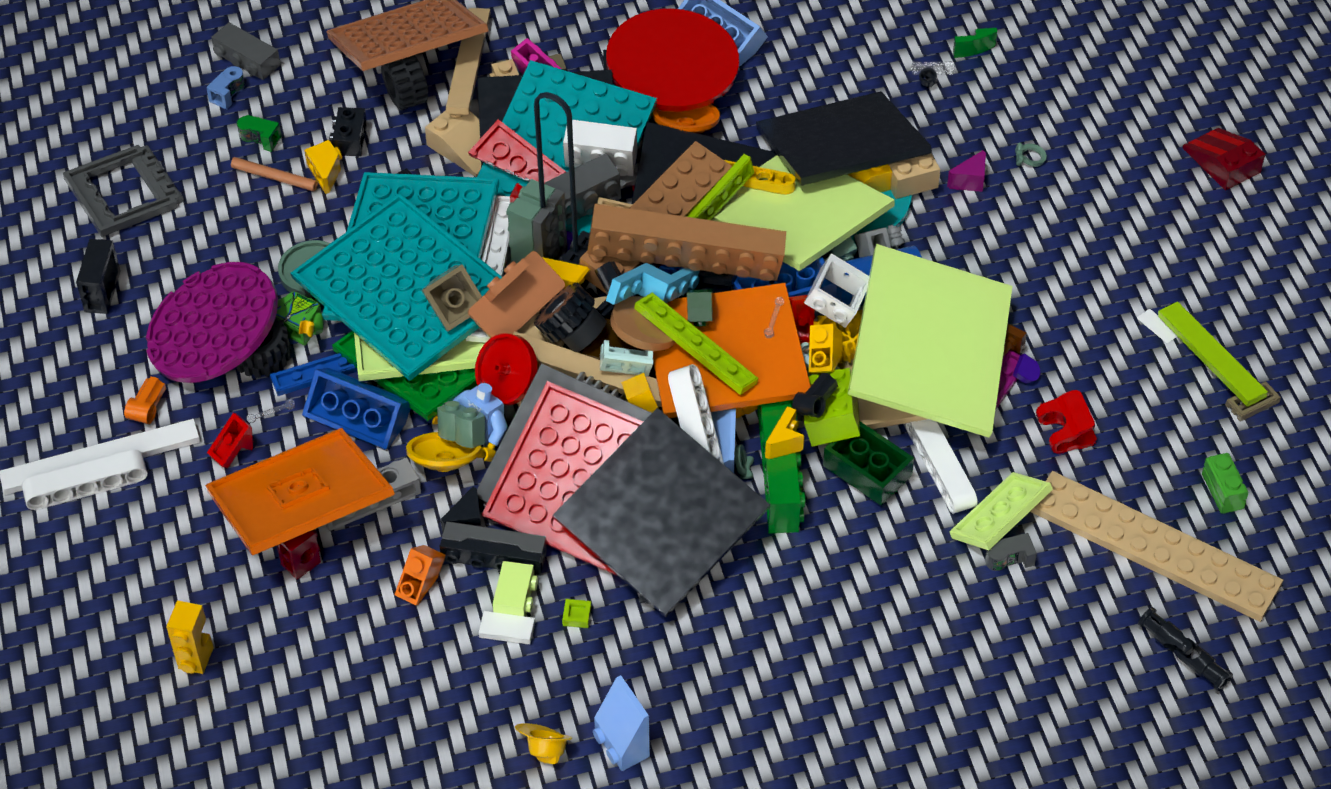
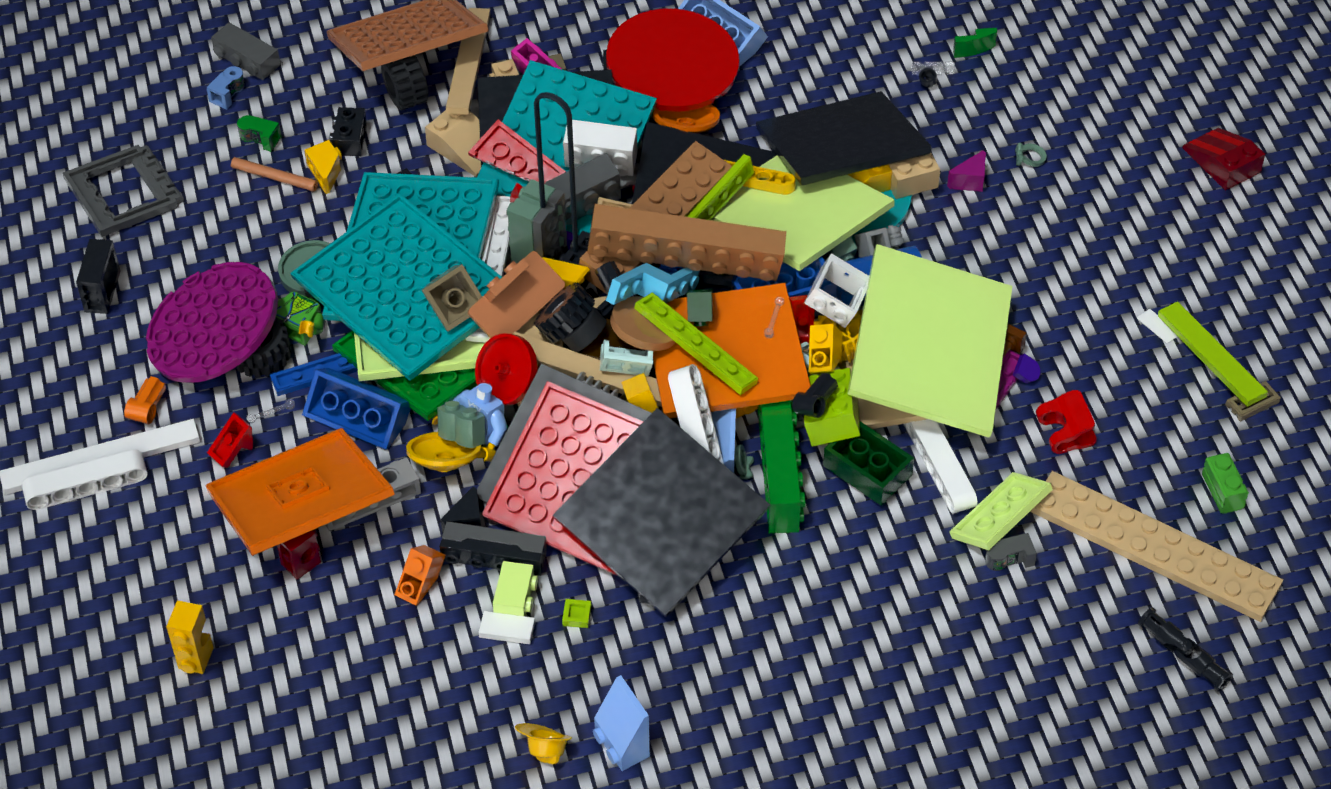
(784, 438): yellow slope -> none

